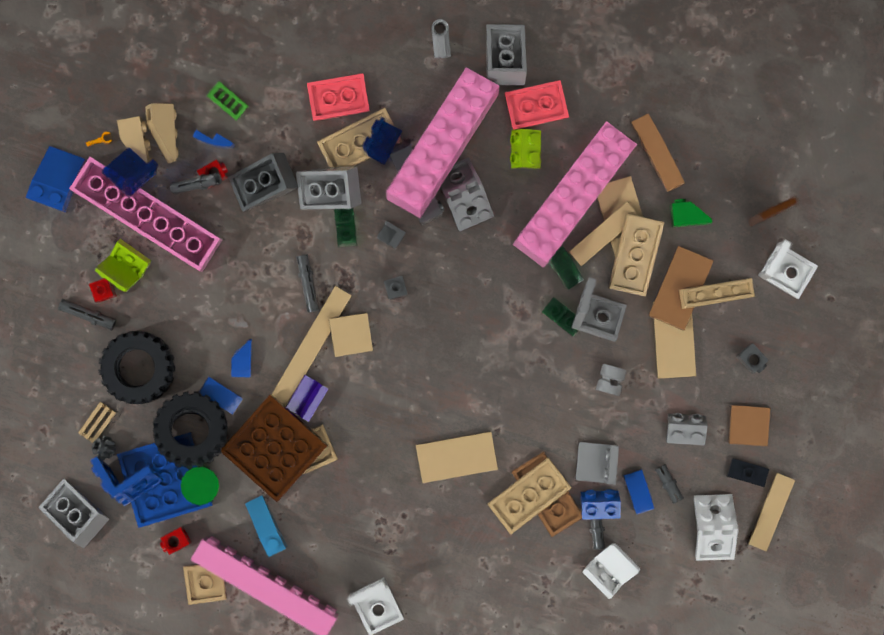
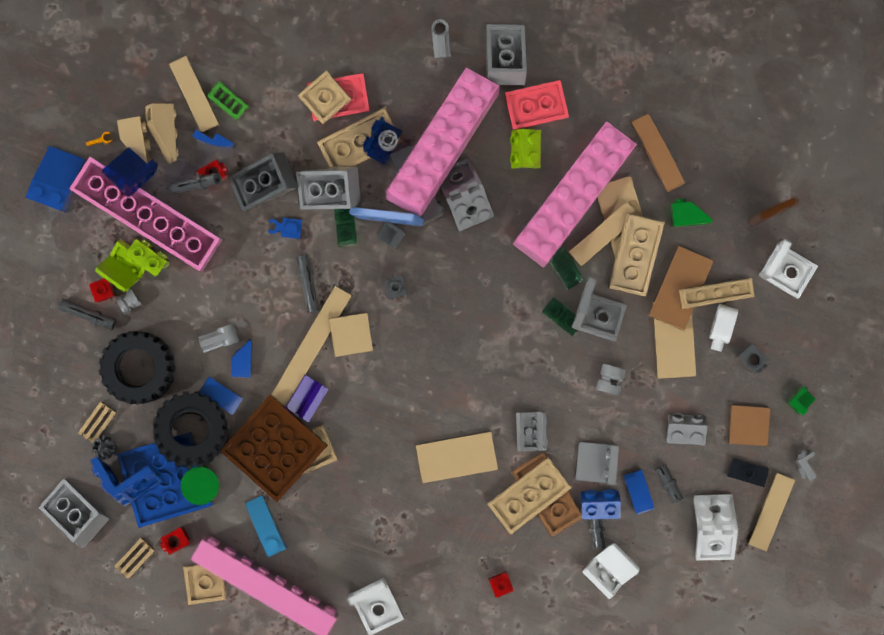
(123, 569): none -> tan tile
(130, 300): none -> light grey wheel
(147, 258): none -> lime bracket
(194, 94): none -> tan tile
(223, 337): none -> light grey piece
(289, 228): none -> blue plate
(324, 97): none -> tan tile
(386, 216): none -> medium blue tile
(390, 142): none -> light grey wheel
(501, 584): none -> red brick
(531, 431): none -> light grey bracket
(722, 326): none -> white piece
(801, 401): none -> green panel
(804, 468): none -> light grey bracket

